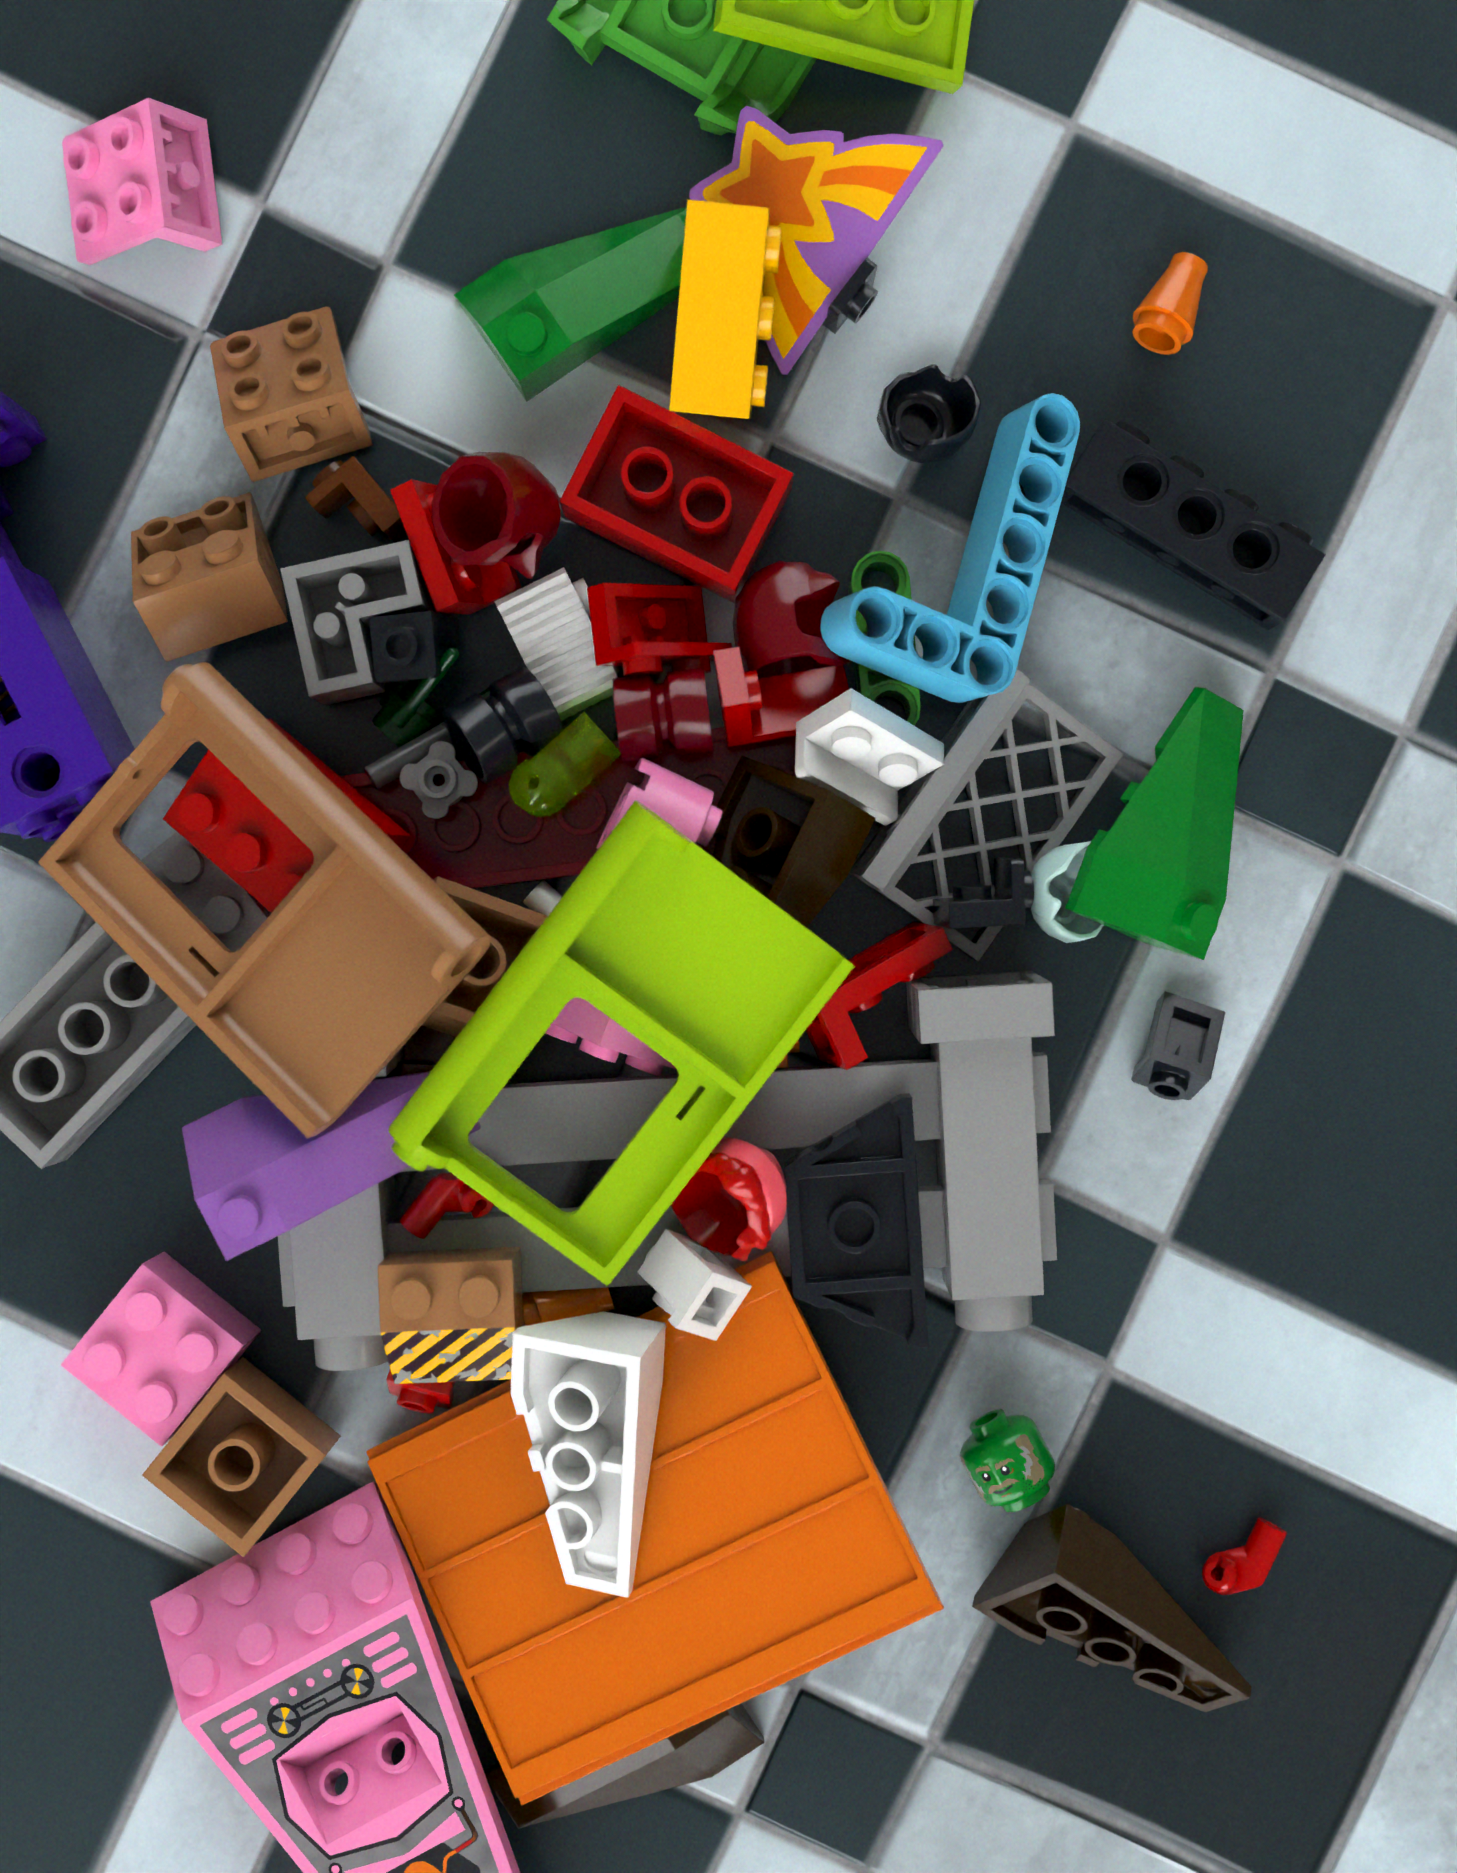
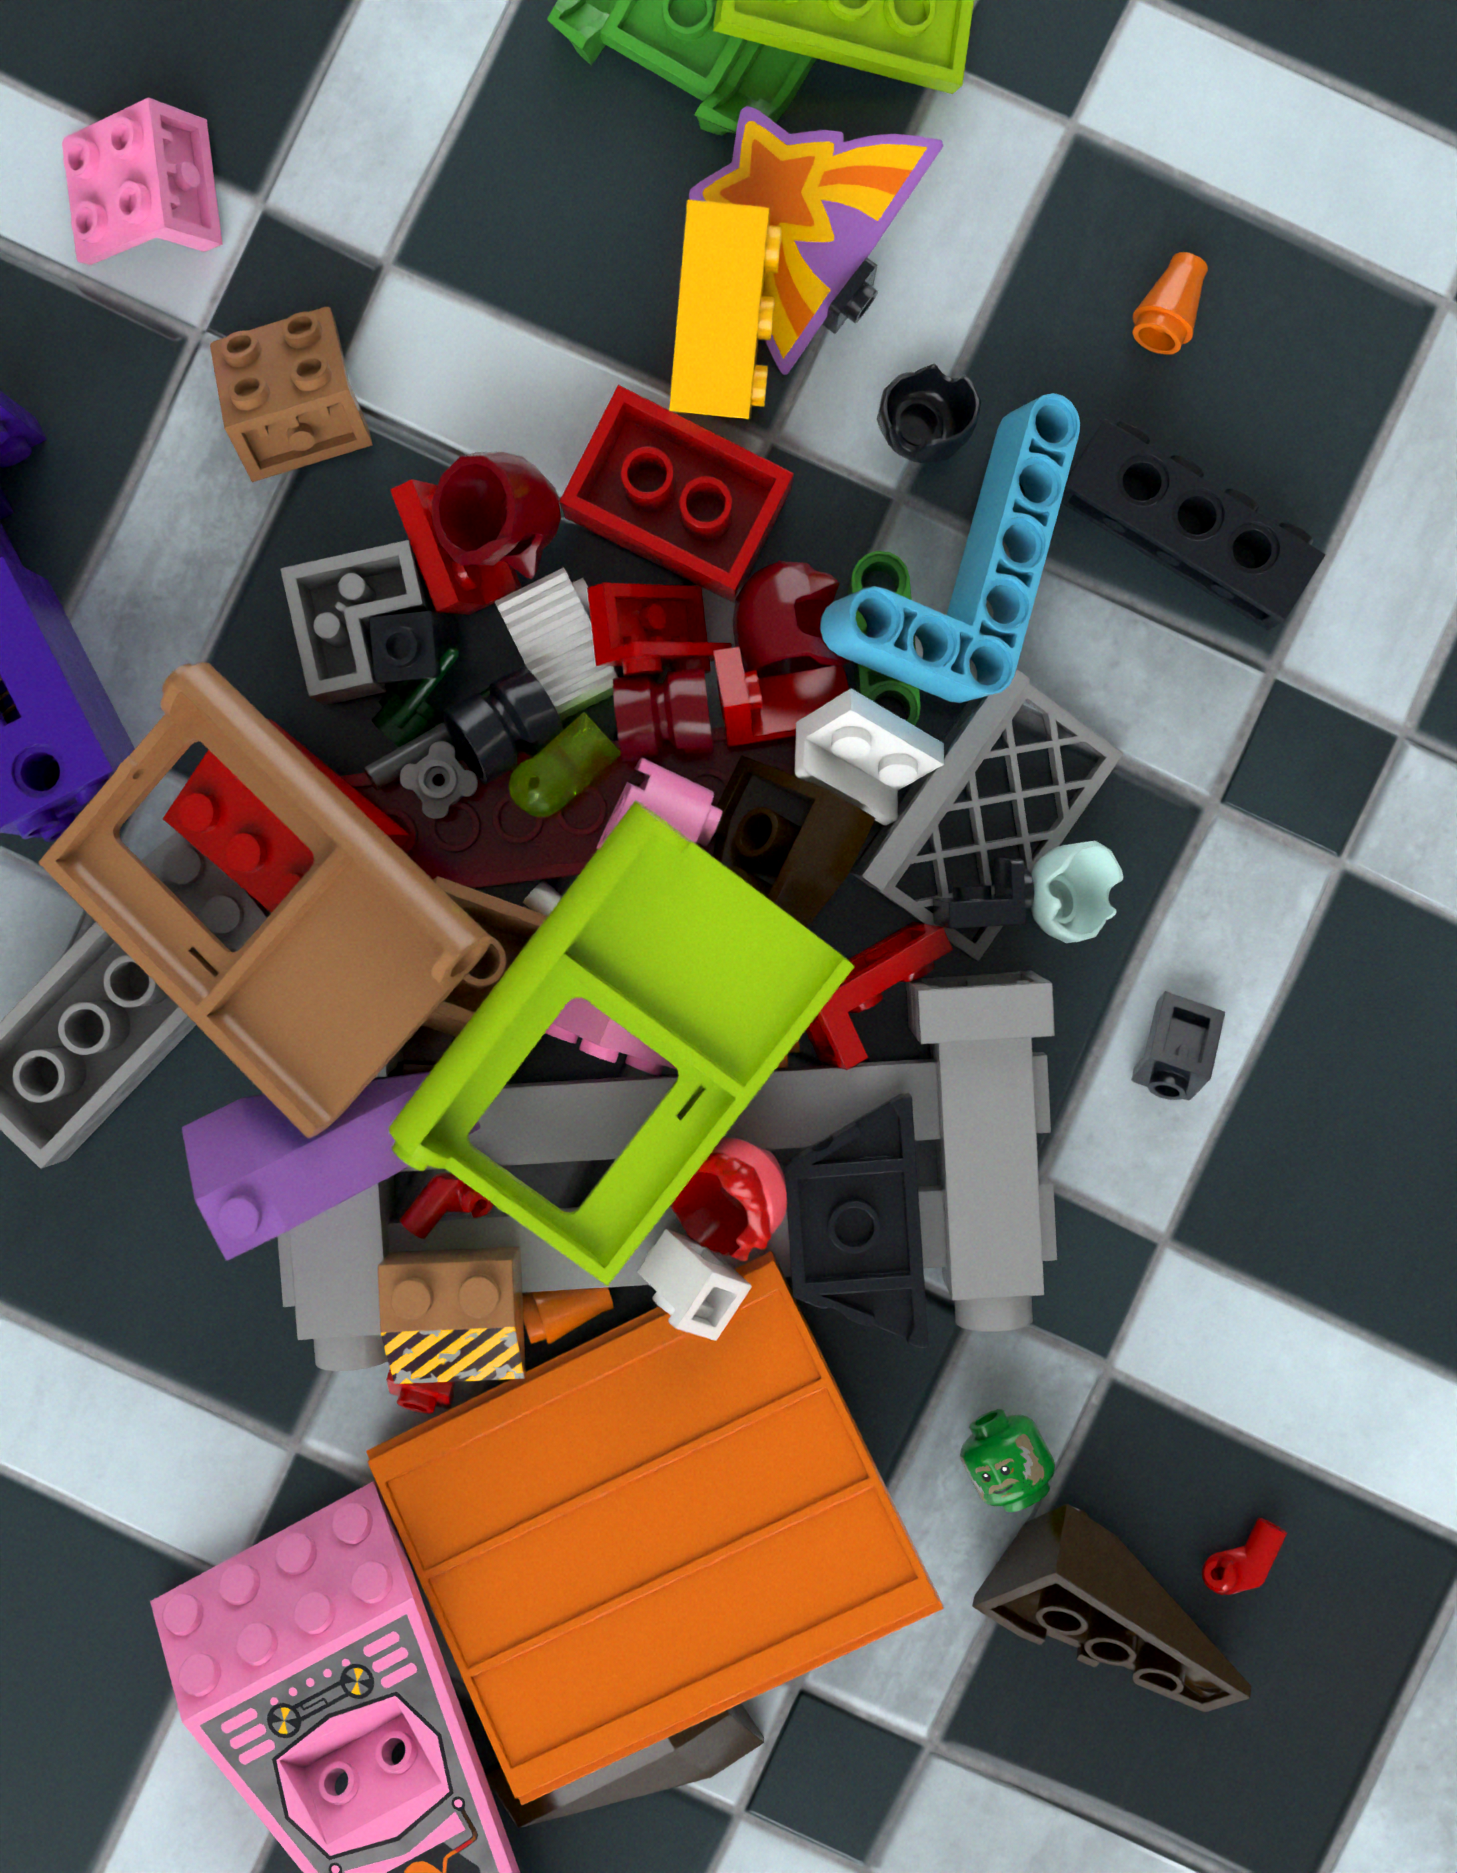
(160, 1347): bright pink piece -> none
(206, 577): medium nougat slope -> none
(241, 1456): medium nougat brick -> none
(372, 506): reddish brown bracket -> none
(575, 297): green wedge -> none
(592, 1421): white wedge -> none
(1169, 850): green wedge -> none

